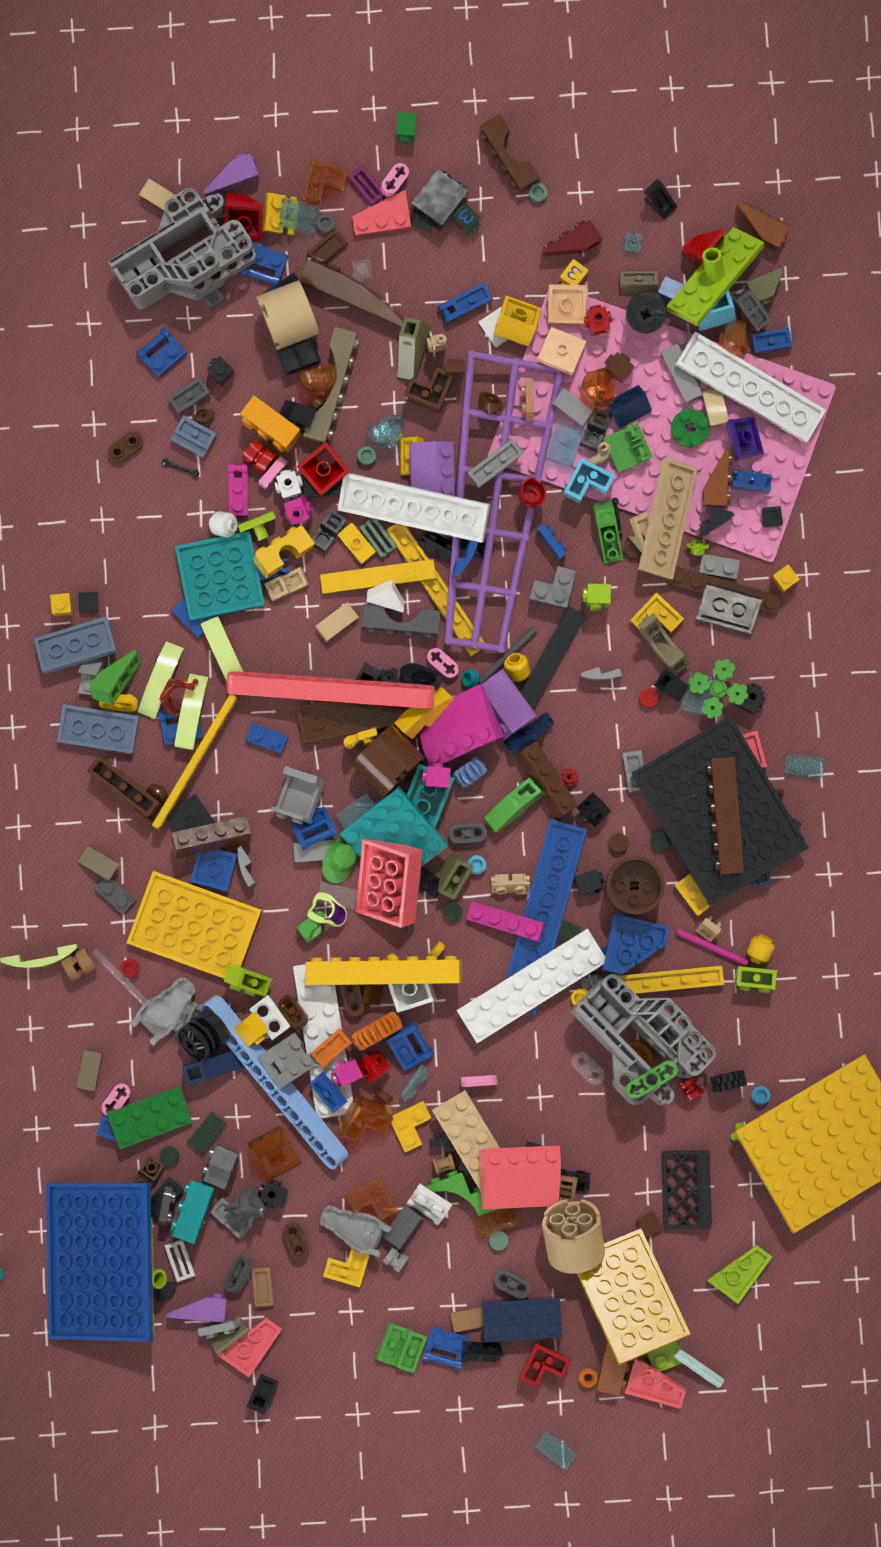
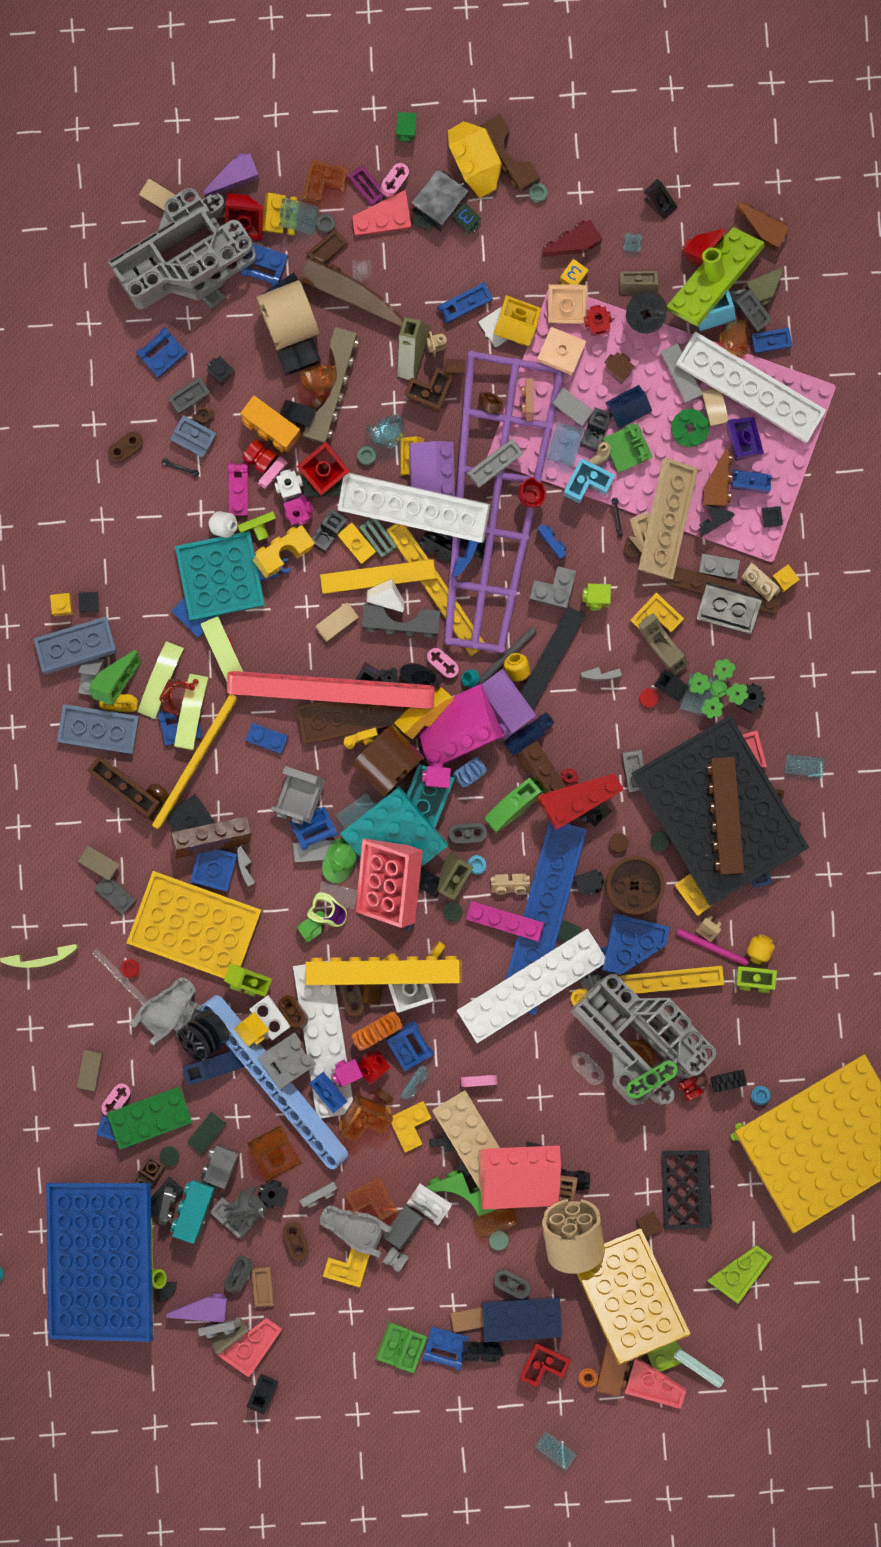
(85, 962): medium nougat wheel -> none
(173, 1265): white tile -> none
(286, 584): tan slope -> none
(312, 1199): none -> light grey plate
(331, 1048): orange plate -> none
(444, 1164): medium nougat bush -> none
(475, 157): none -> yellow wedge
(574, 801): none -> red wedge
(597, 388): clear orange cylinder -> none
(607, 531): bright green slope -> none
(669, 289): medium blue brick -> none
(697, 547): lime plate -> none
(760, 582): none -> tan hinge

